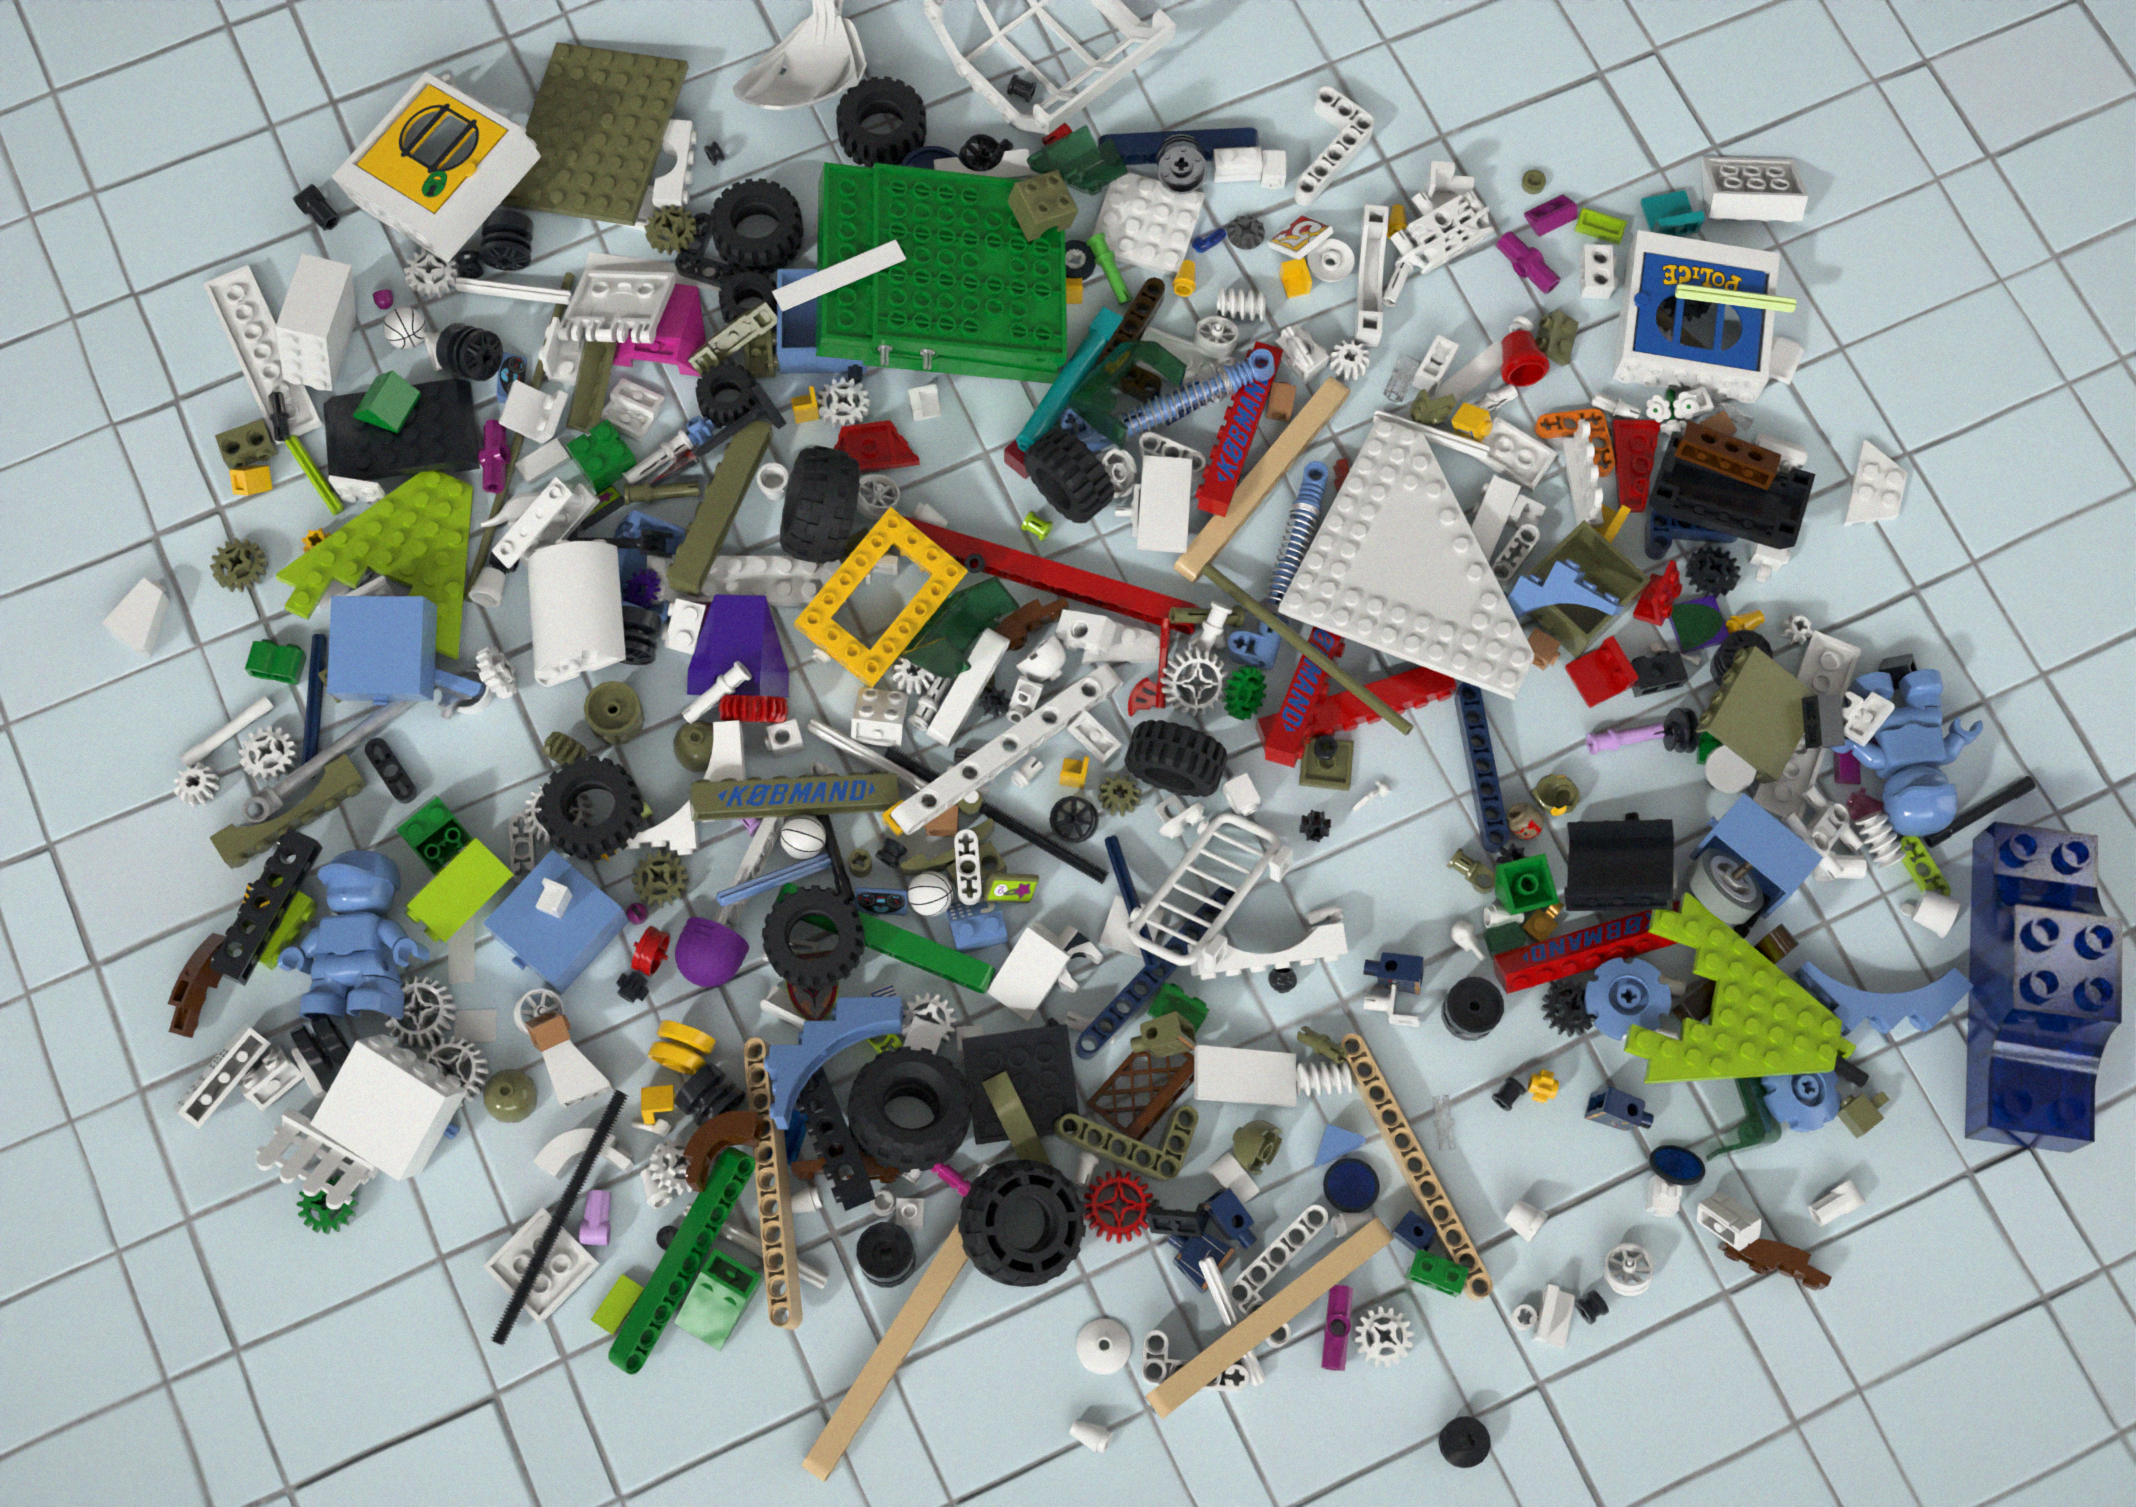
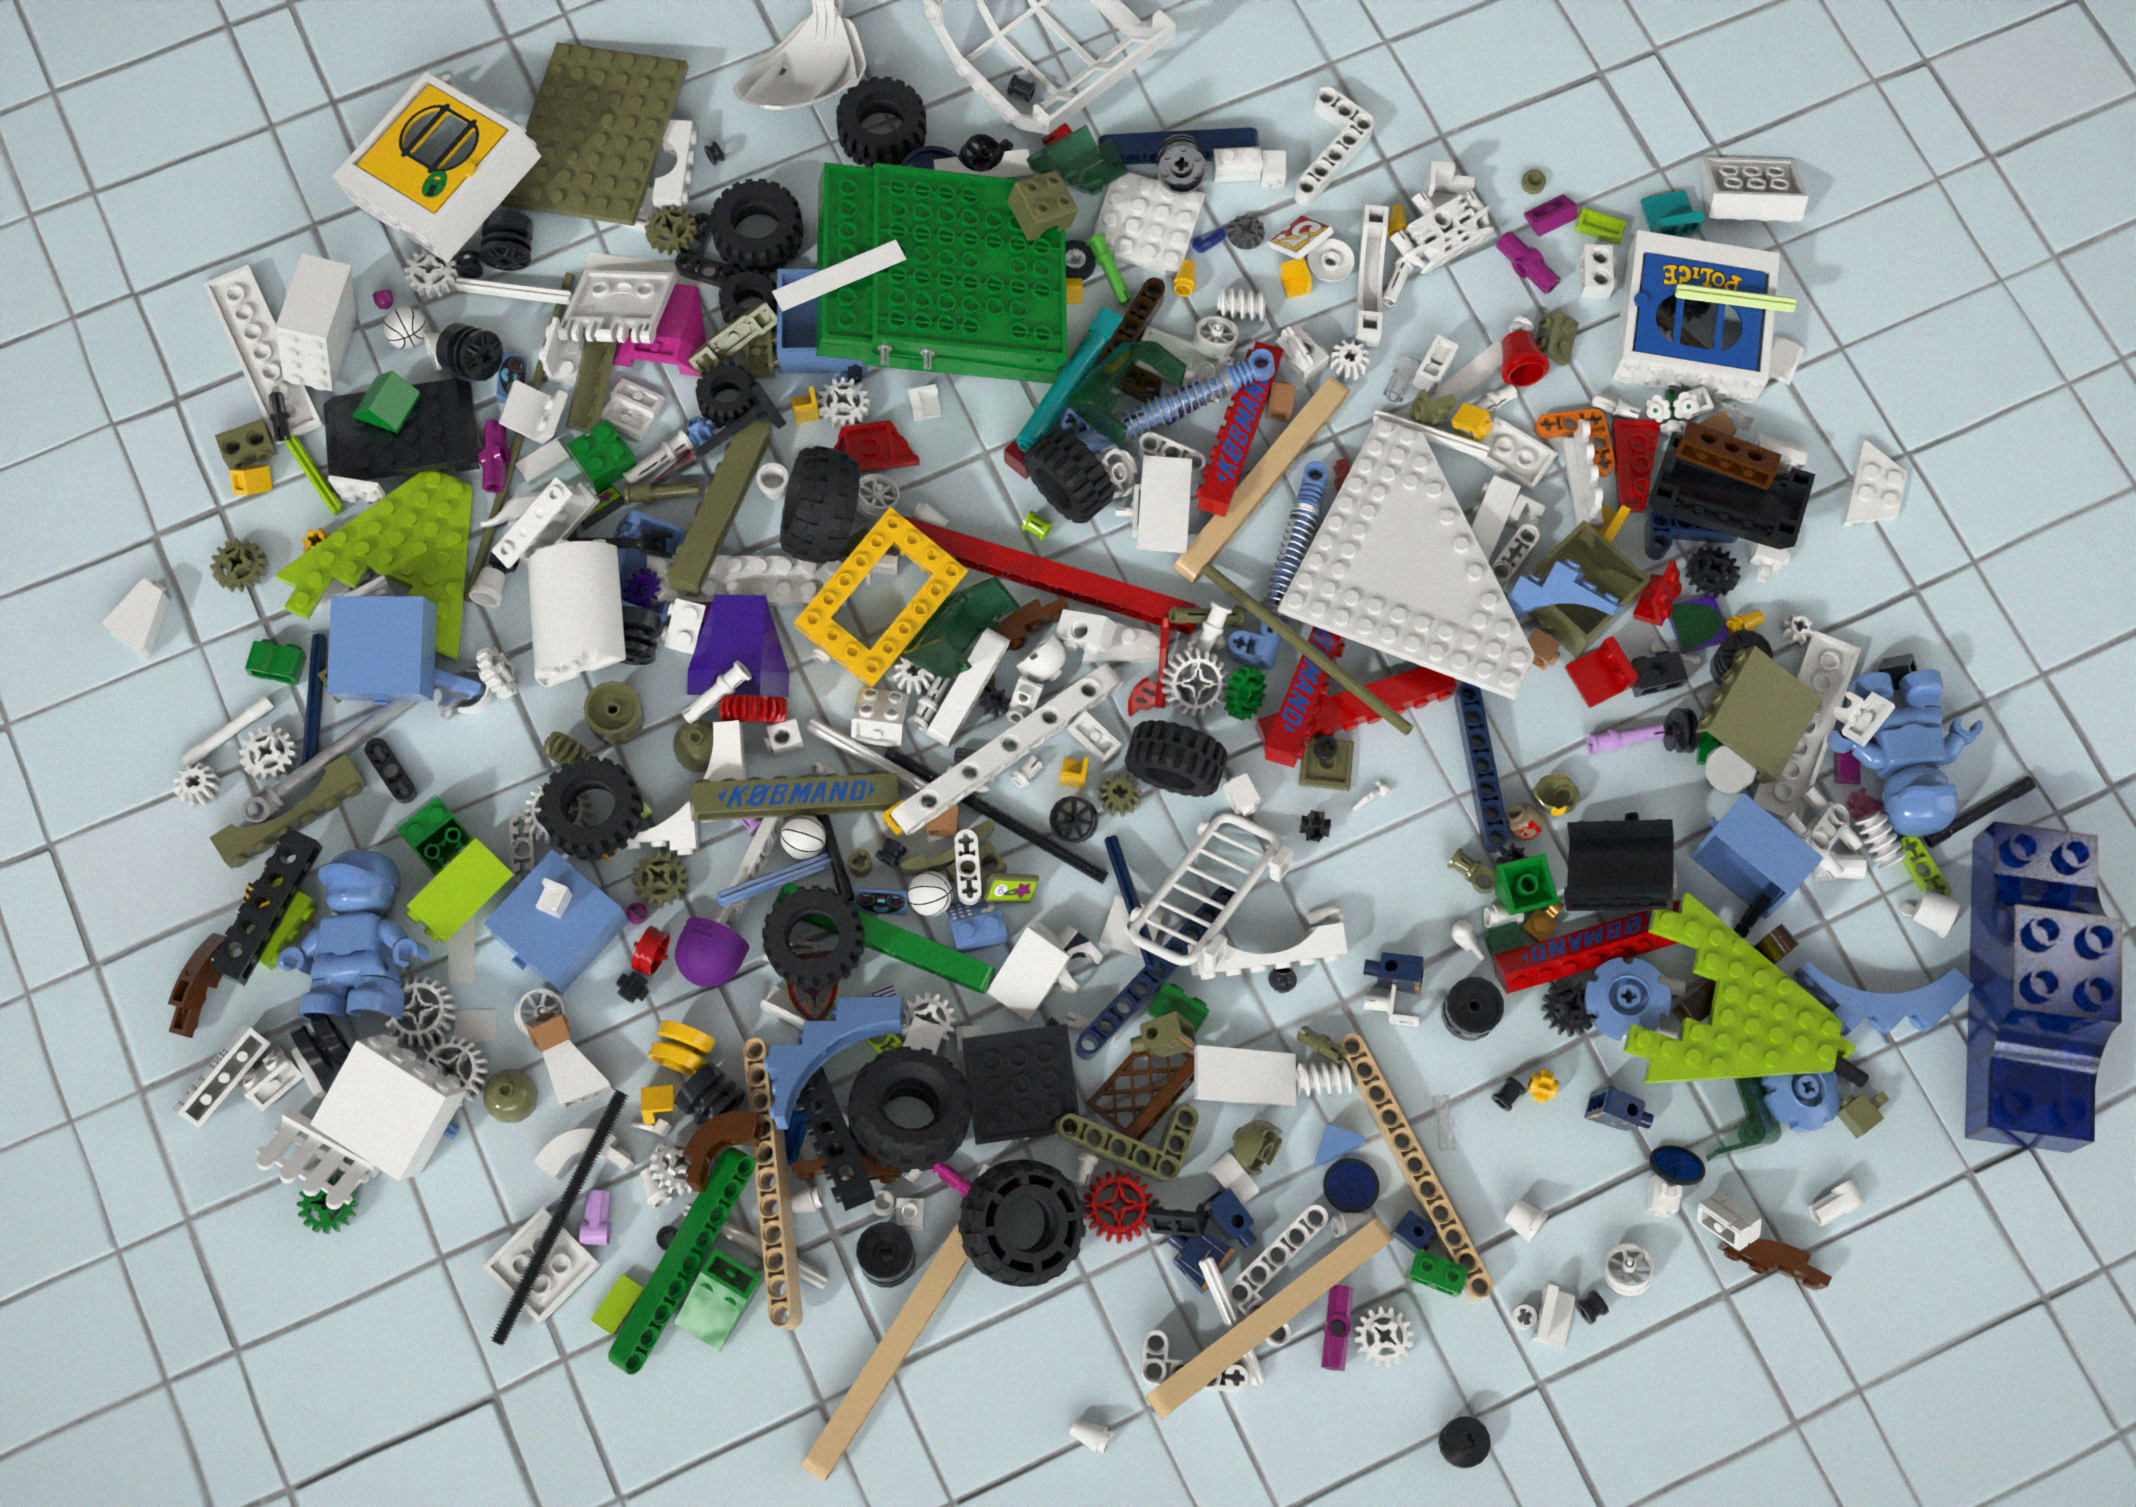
(312, 202): black piece -> none
(969, 563): black pin -> none
(971, 803): olive tile -> none
(1014, 1118): olive slope -> none
(1099, 1360): white dish -> none
(1173, 826): white bracket -> none
(1725, 886): light grey wheel -> none
(1823, 721): black hinge -> none

